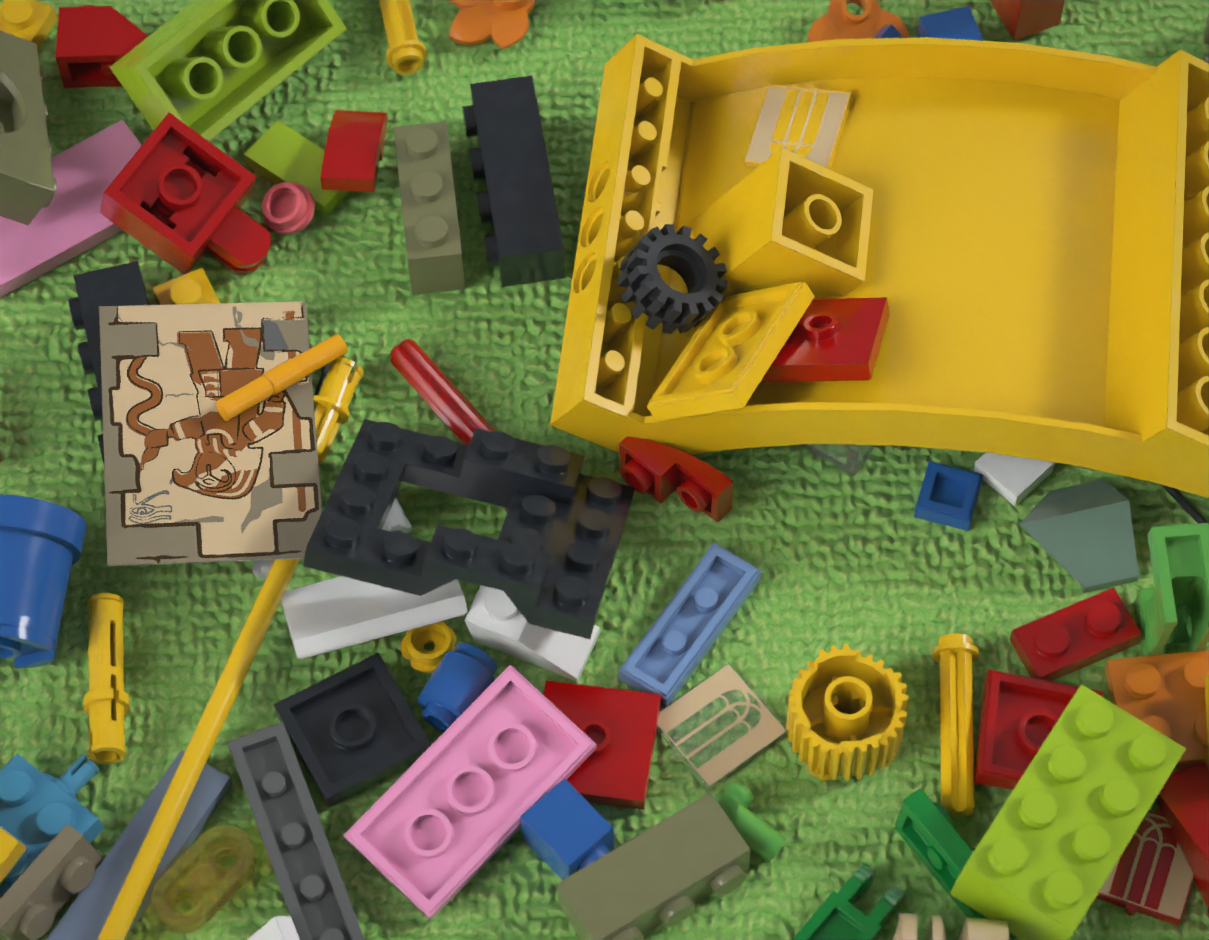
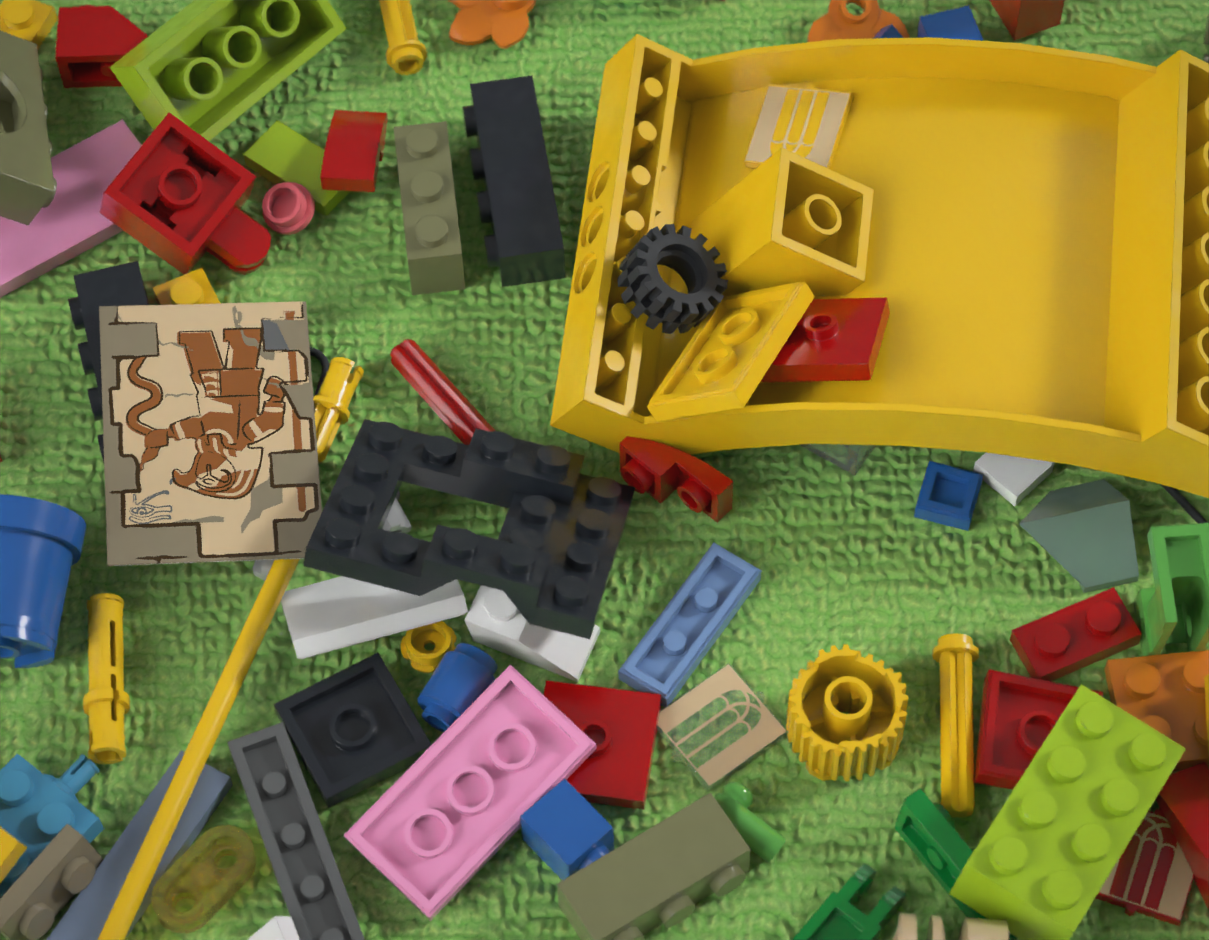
(281, 377): light orange piece -> none

